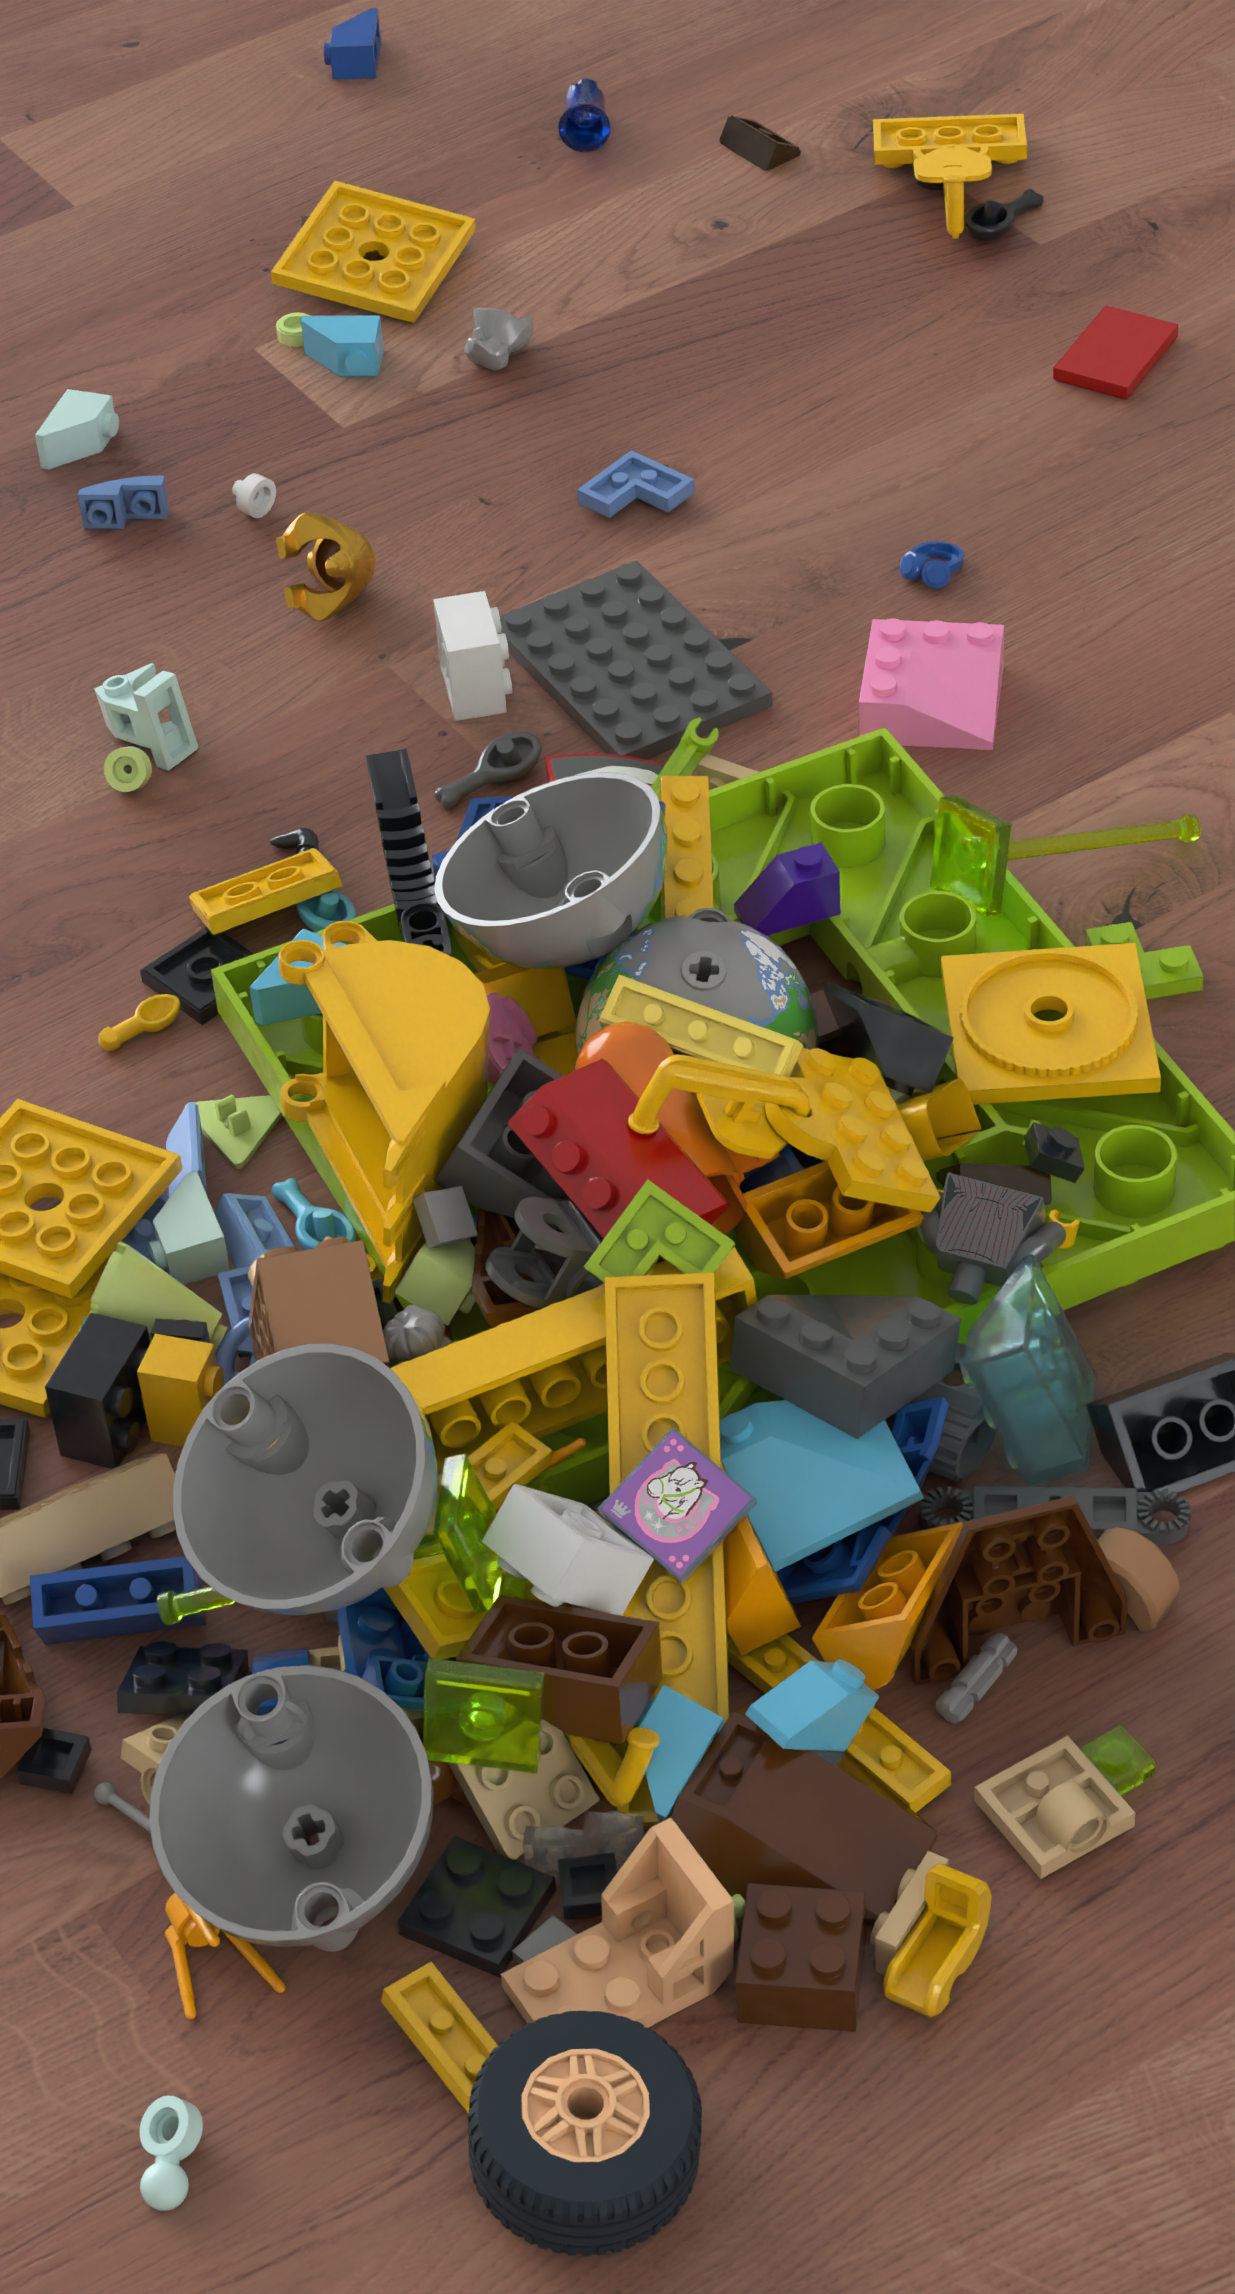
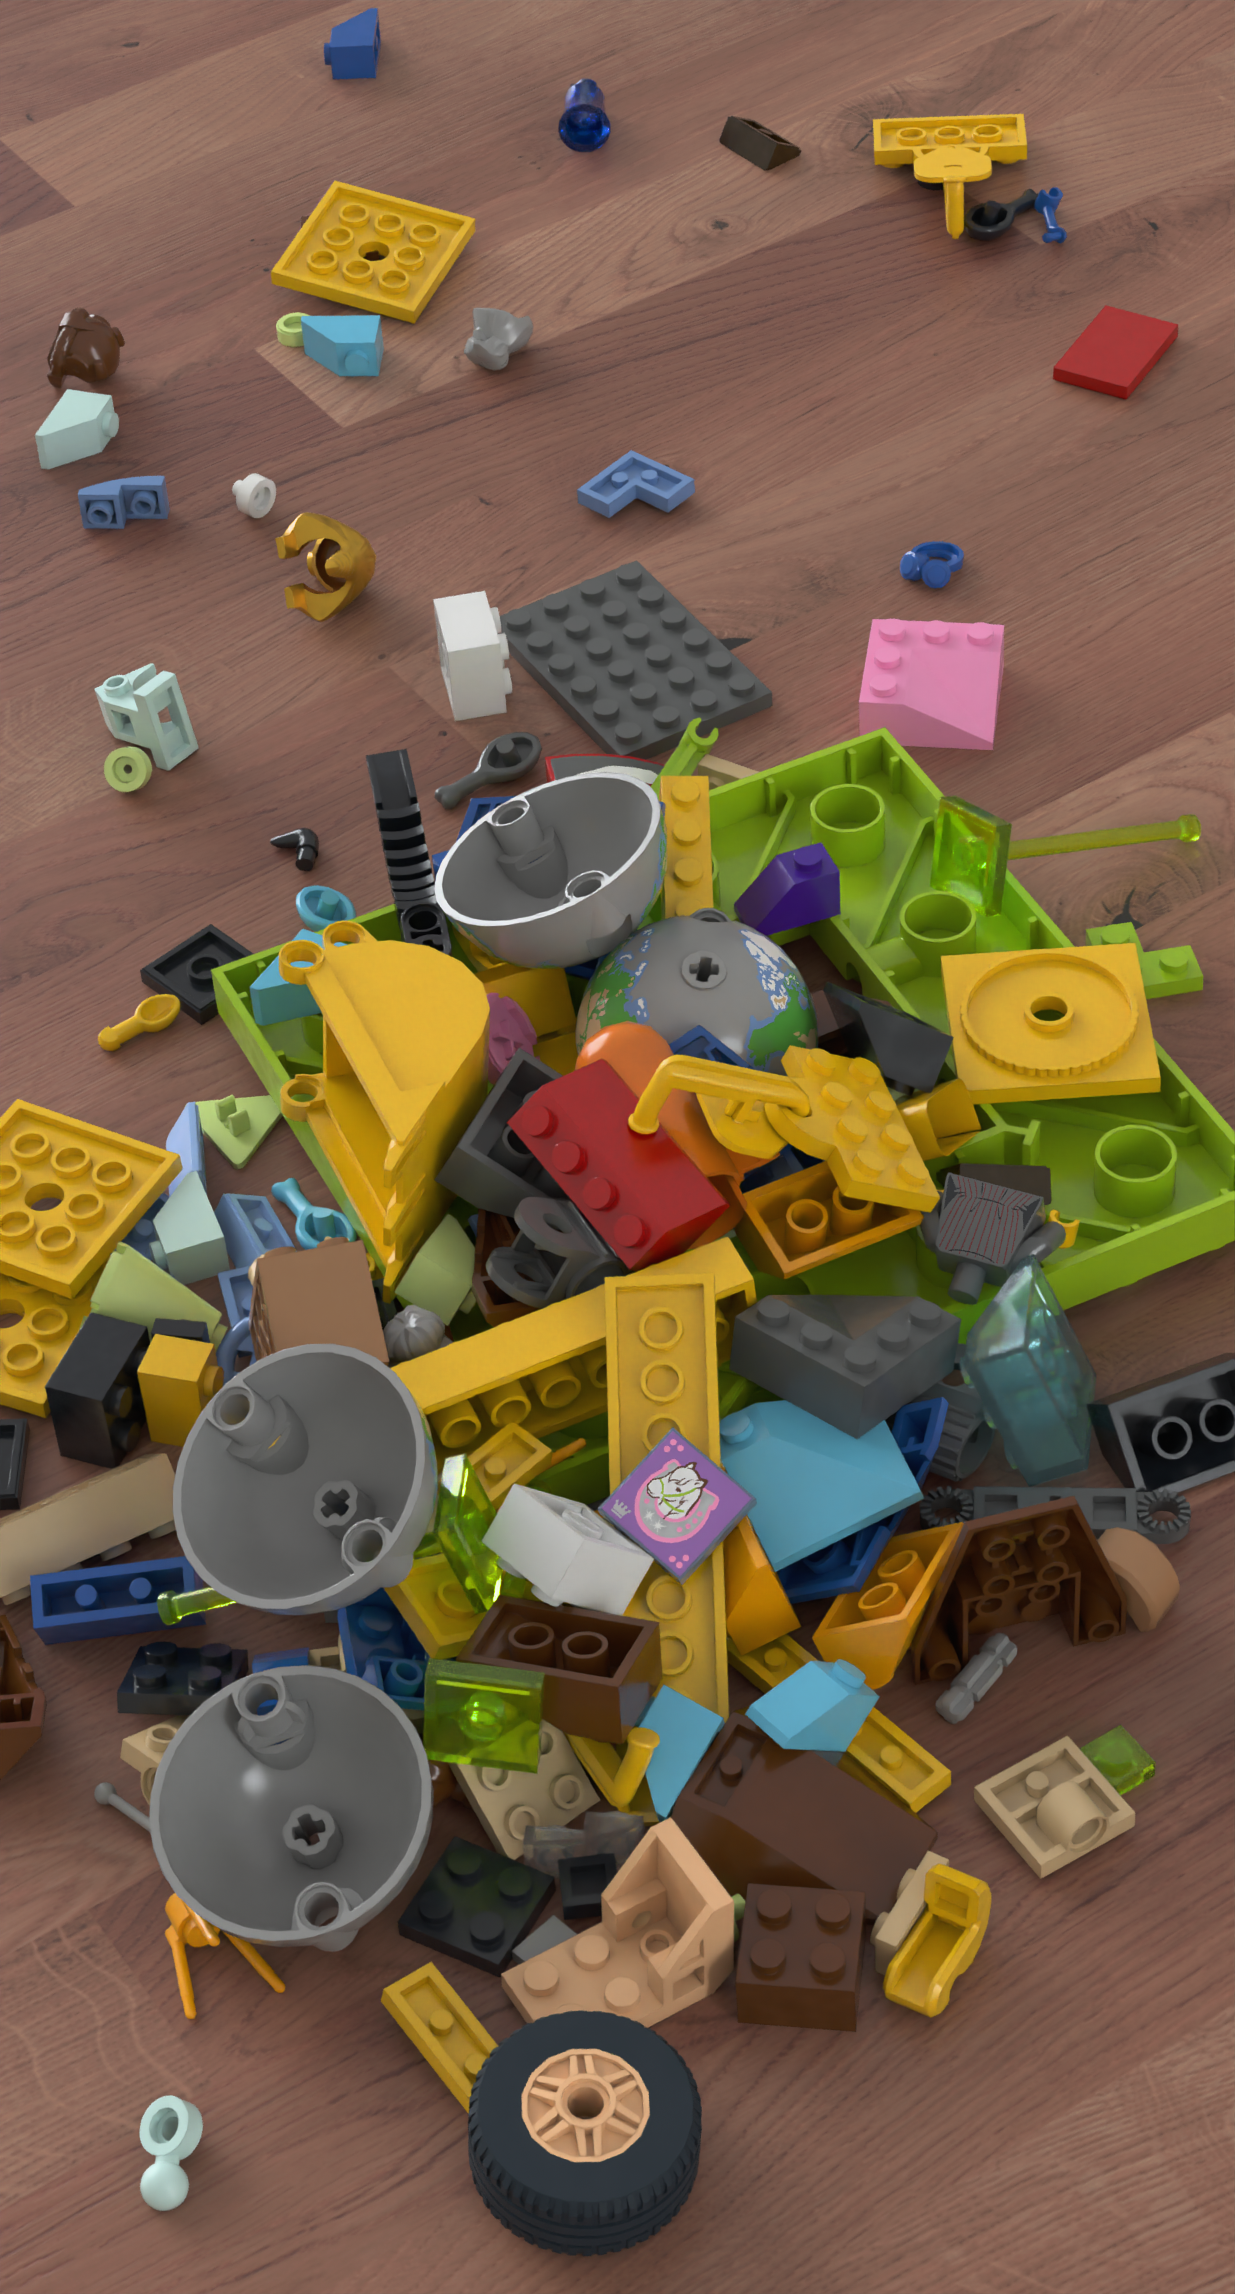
(55, 1761): black plate -> none
(84, 348): none -> reddish brown helmet
(264, 890): yellow tile -> none
(445, 1216): light grey tile -> none
(656, 1228): lime plate -> none
(700, 1030): light yellow tile -> none
(1047, 205): none -> blue piece
(1054, 1152): black plate -> none

